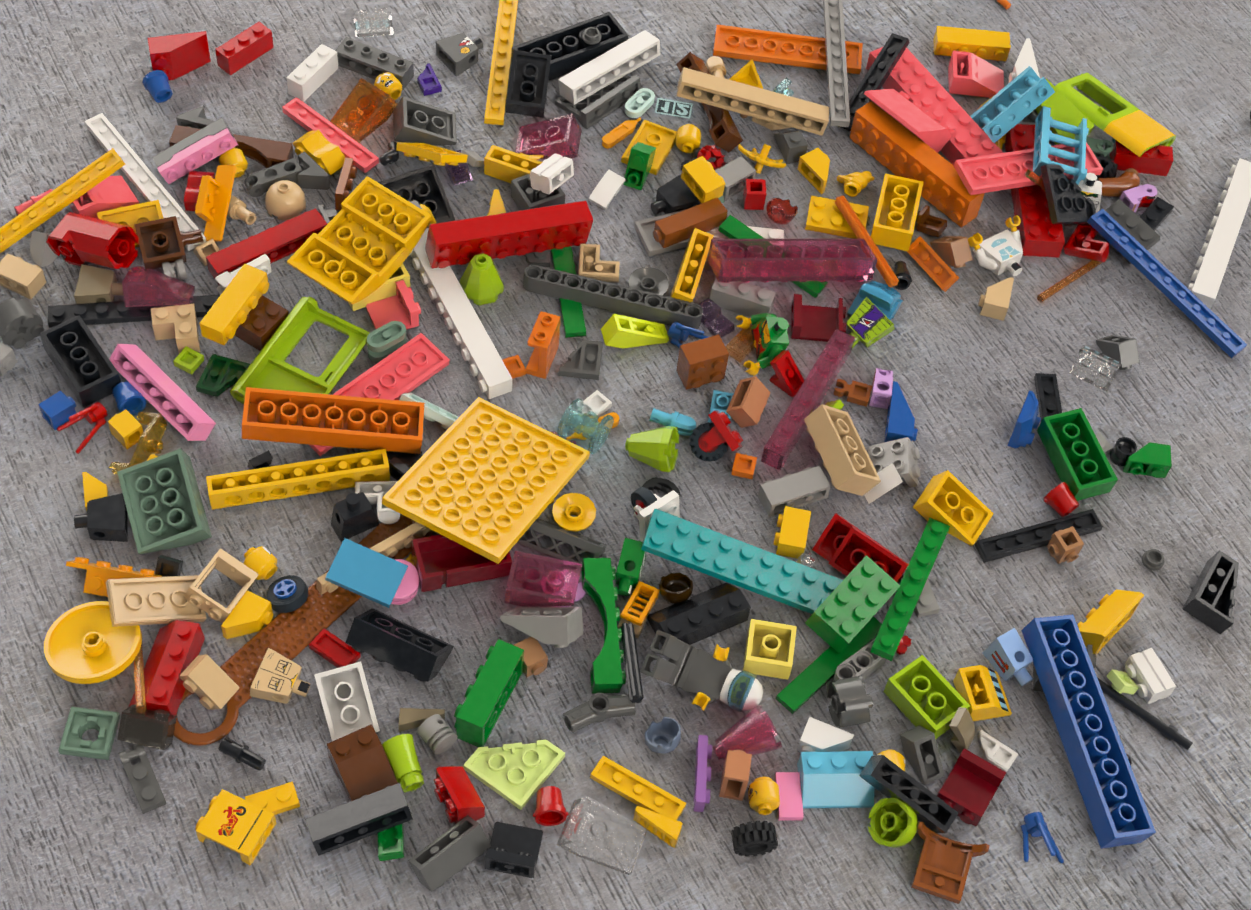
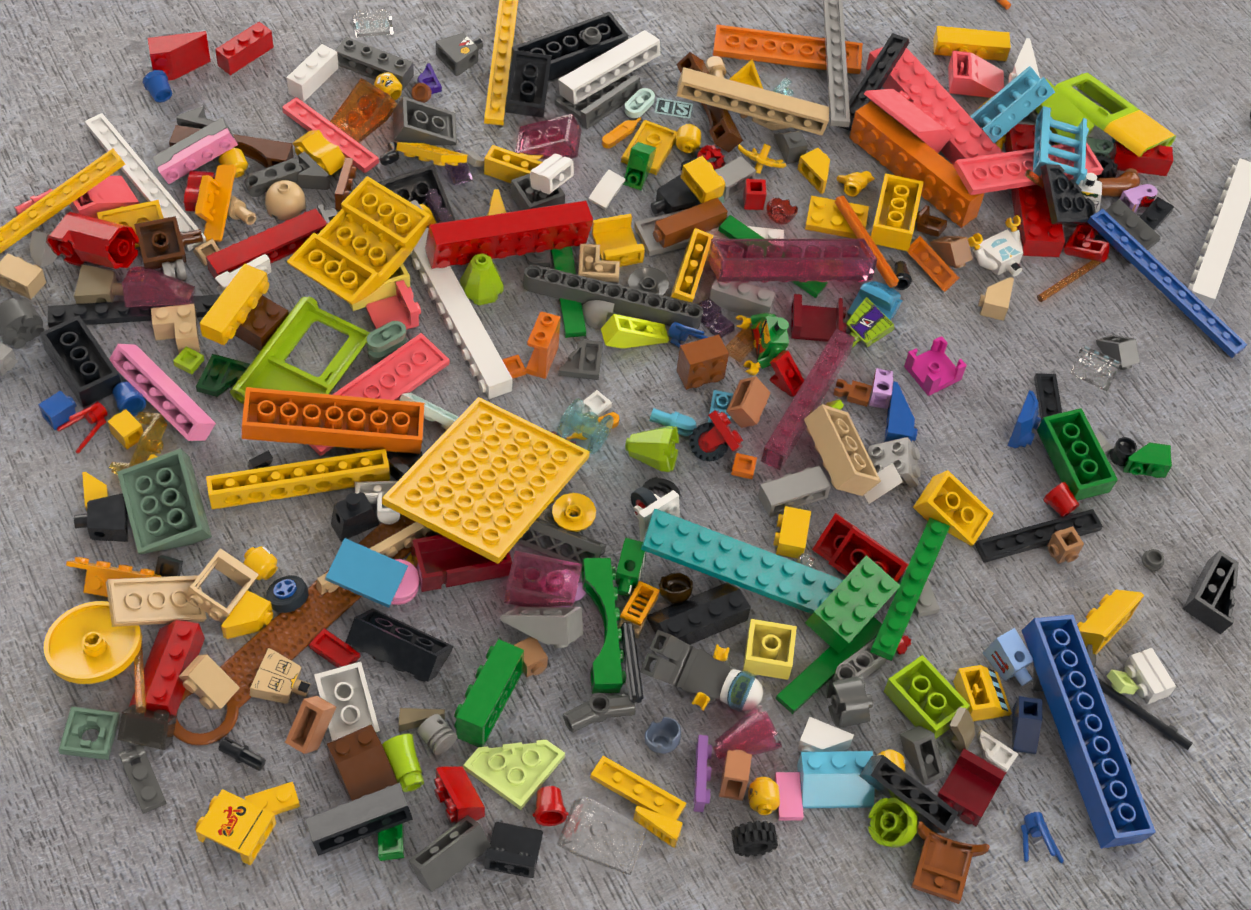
(310, 724): none -> nougat brick
(421, 92): none -> dark orange tile
(434, 203): none -> slope
(597, 313): none -> light grey brick
(617, 240): none -> yellow panel
(933, 368): none -> dark pink panel
(1026, 724): none -> dark blue slope

